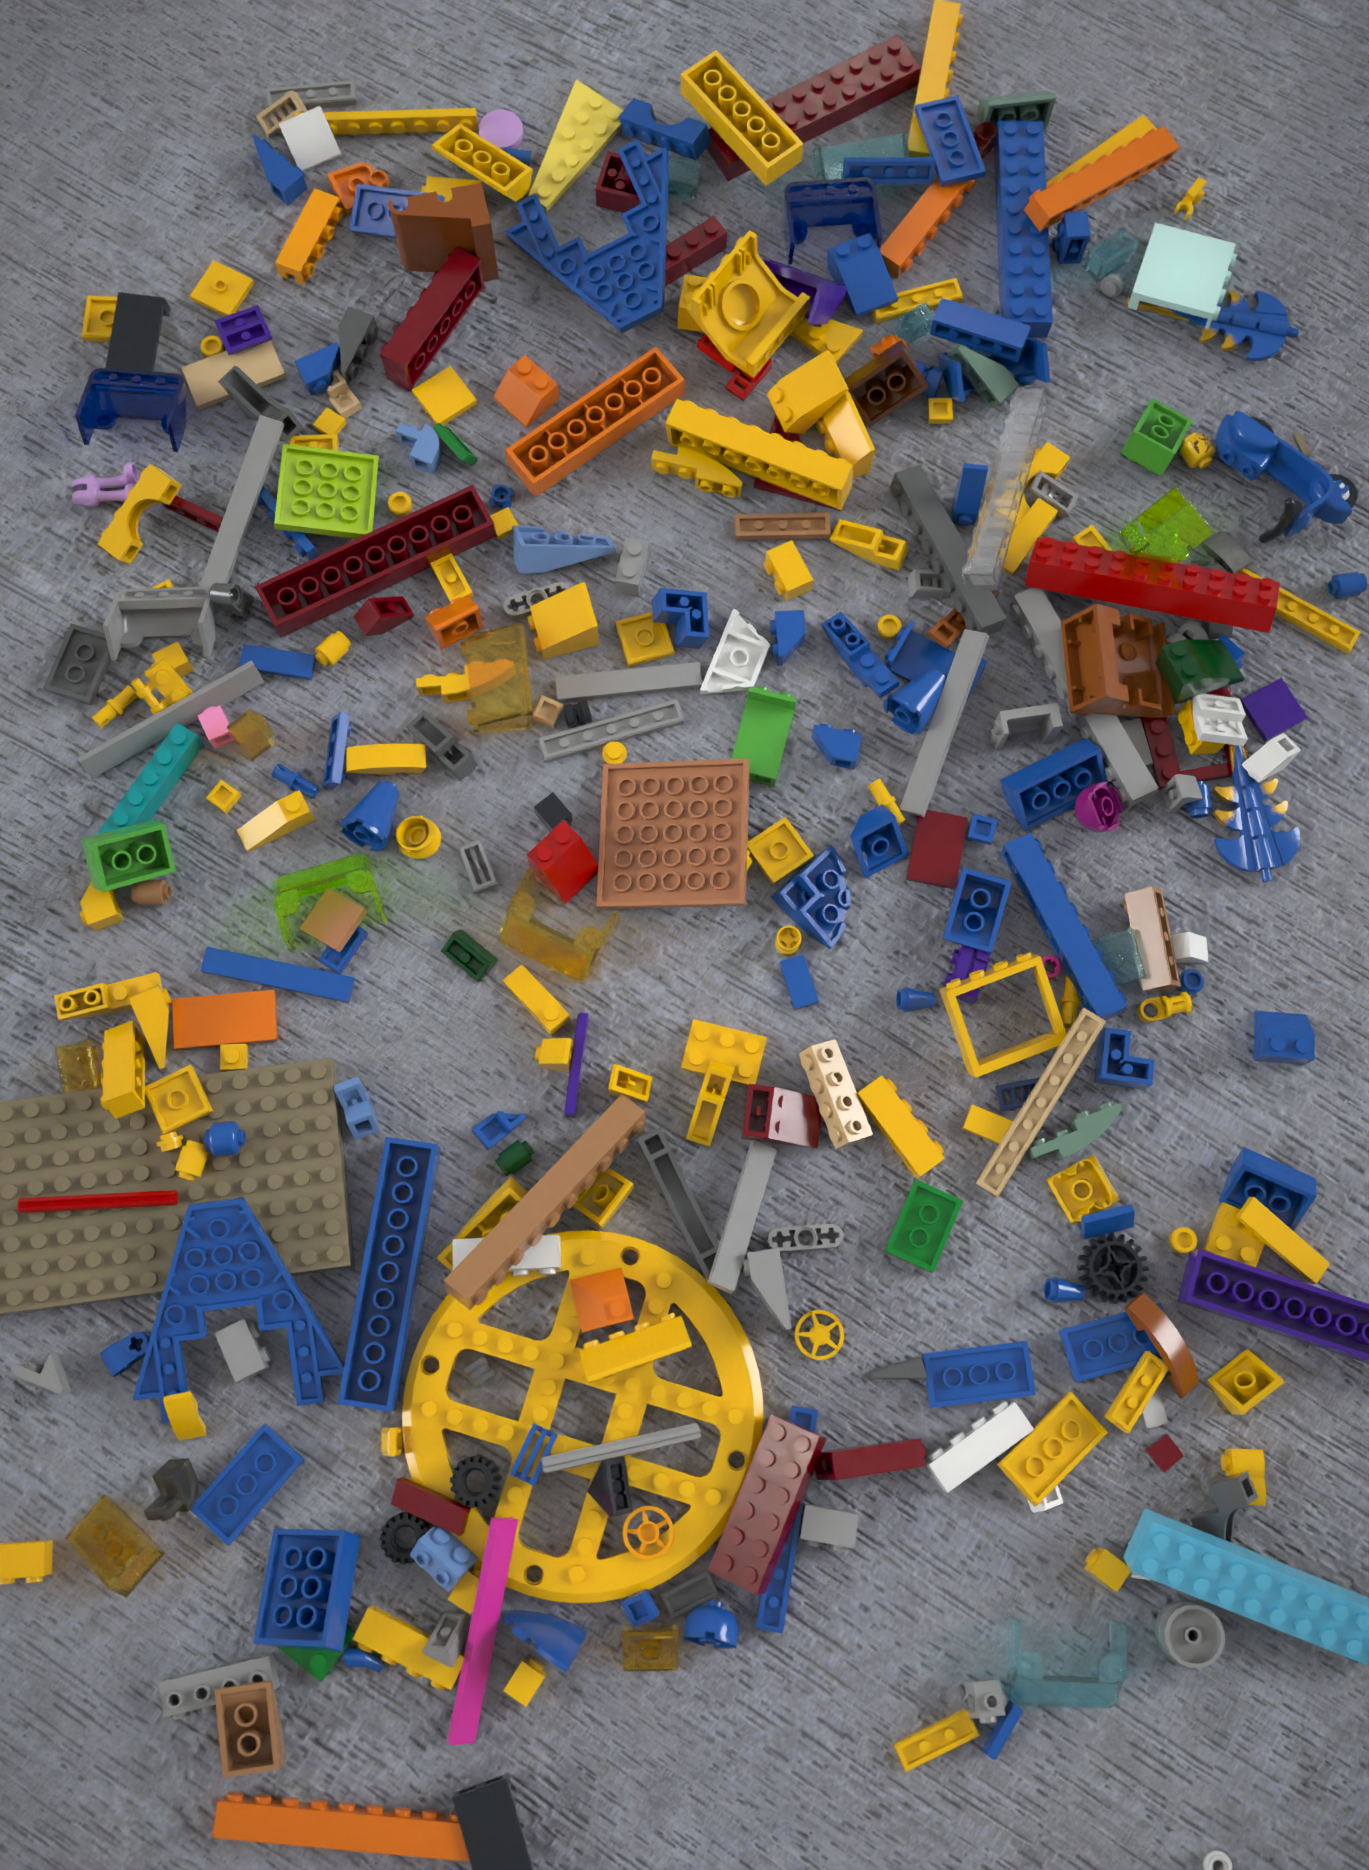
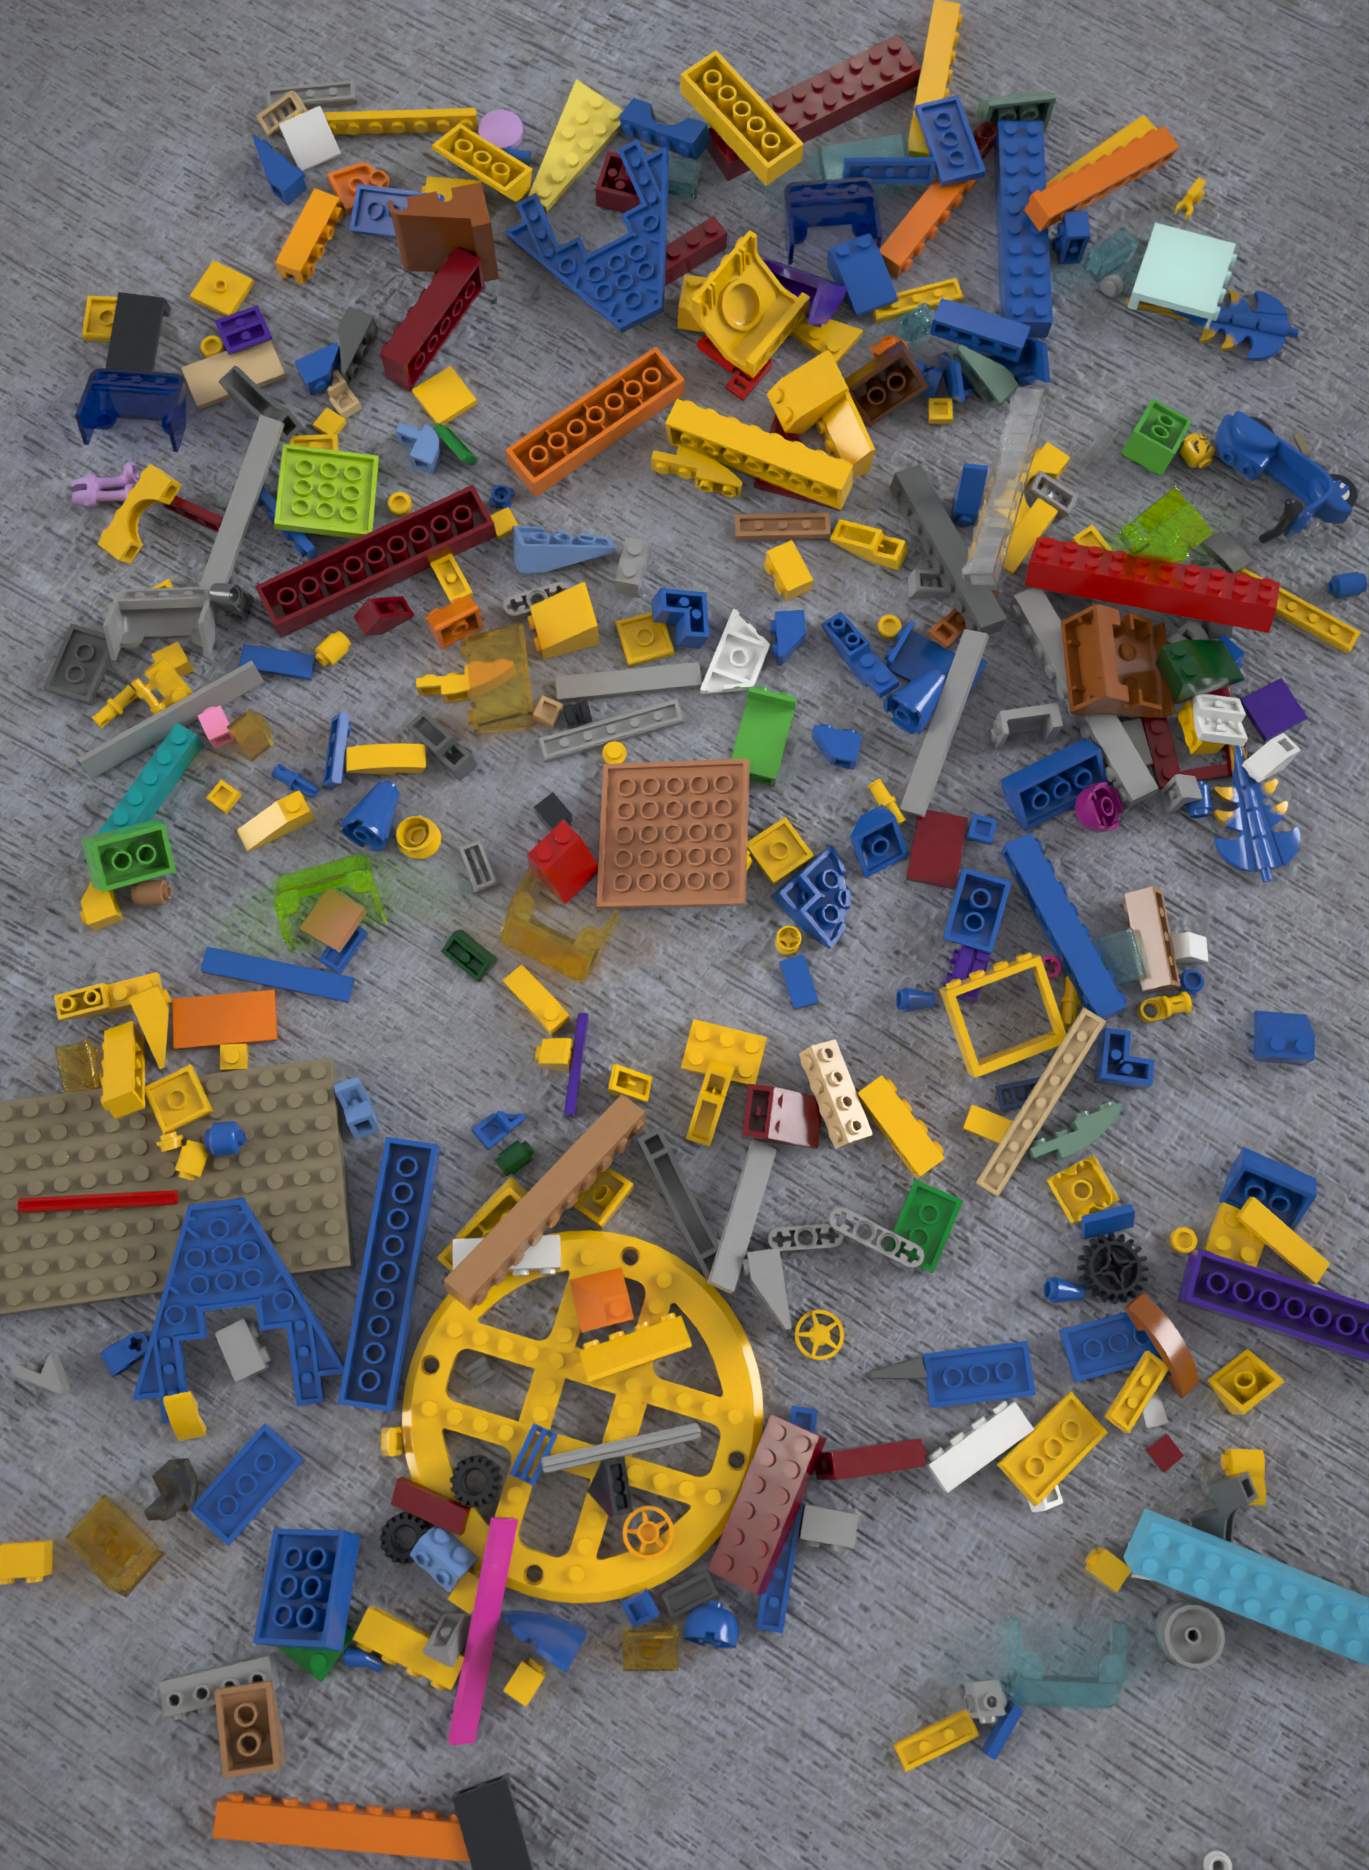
(526, 391): orange slope -> none
(874, 1241): none -> light grey beam

